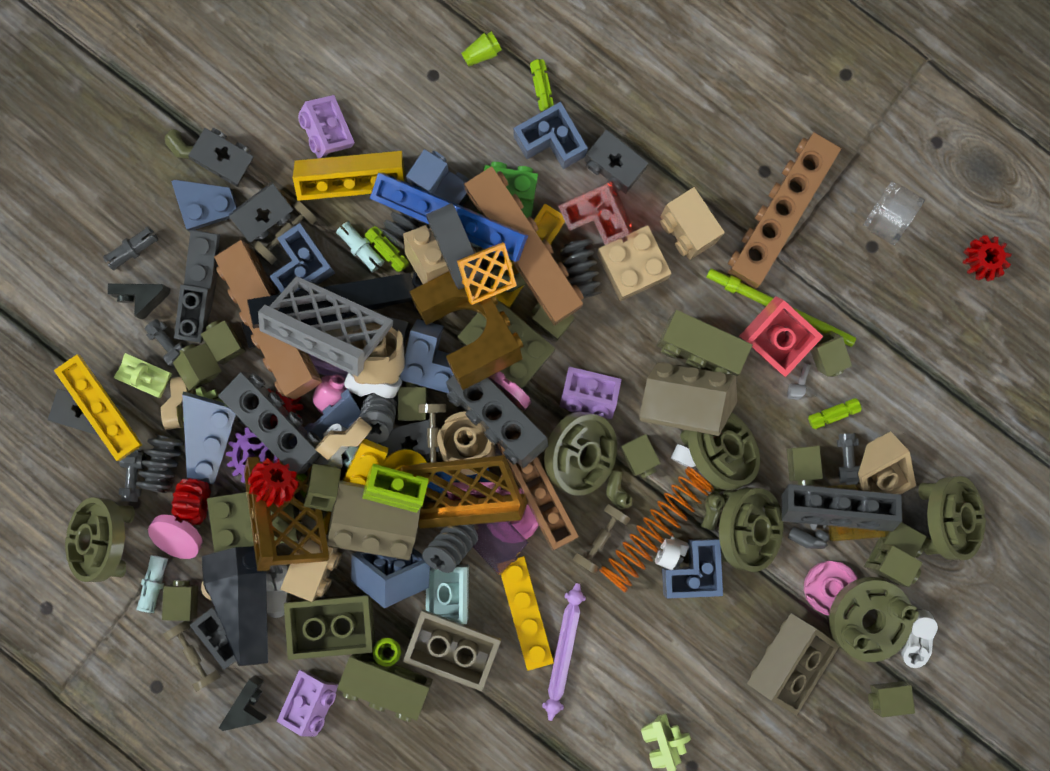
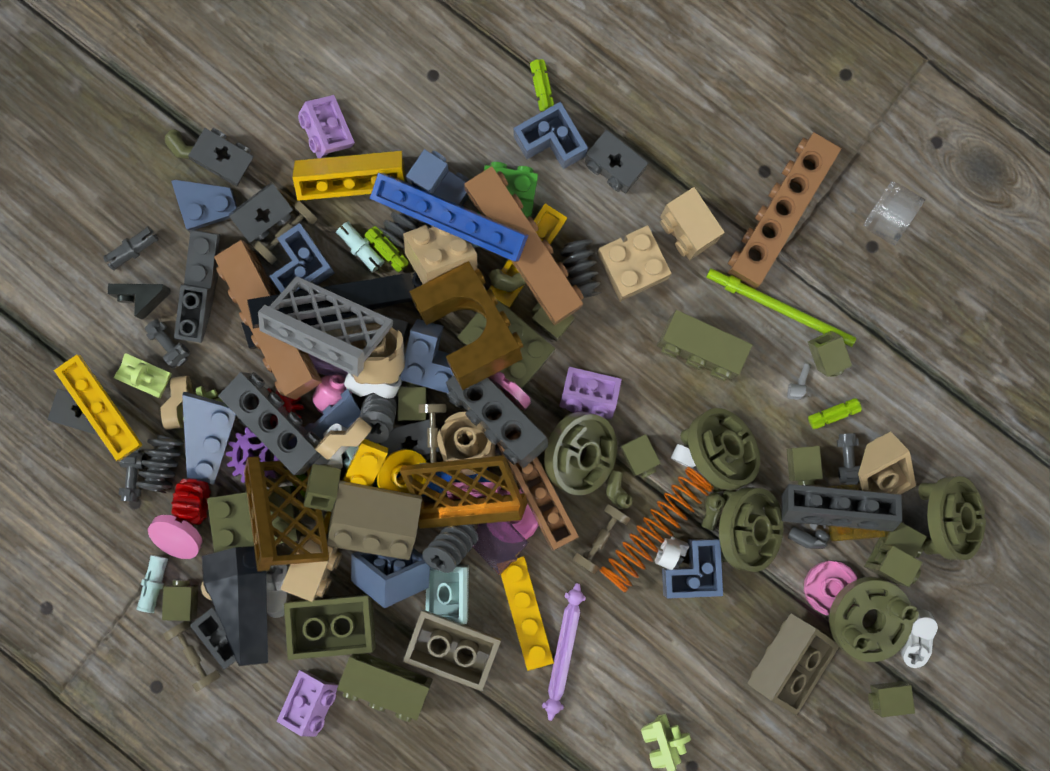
(97, 539): olive piece -> none
(196, 366): olive brick -> none
(223, 341): olive brick -> none
(241, 712): pearl dark grey slope -> none
(272, 482): red gear -> none
(381, 646): lime cone -> none
(395, 488): lime brick -> none
(452, 242): dark grey beam -> none
(480, 255): light orange window -> none
(481, 49): lime cone -> none
(603, 207): clear red brick -> none
(688, 398): dark tan slope -> none
(781, 336): coral brick -> none
(994, 265): red gear -> none

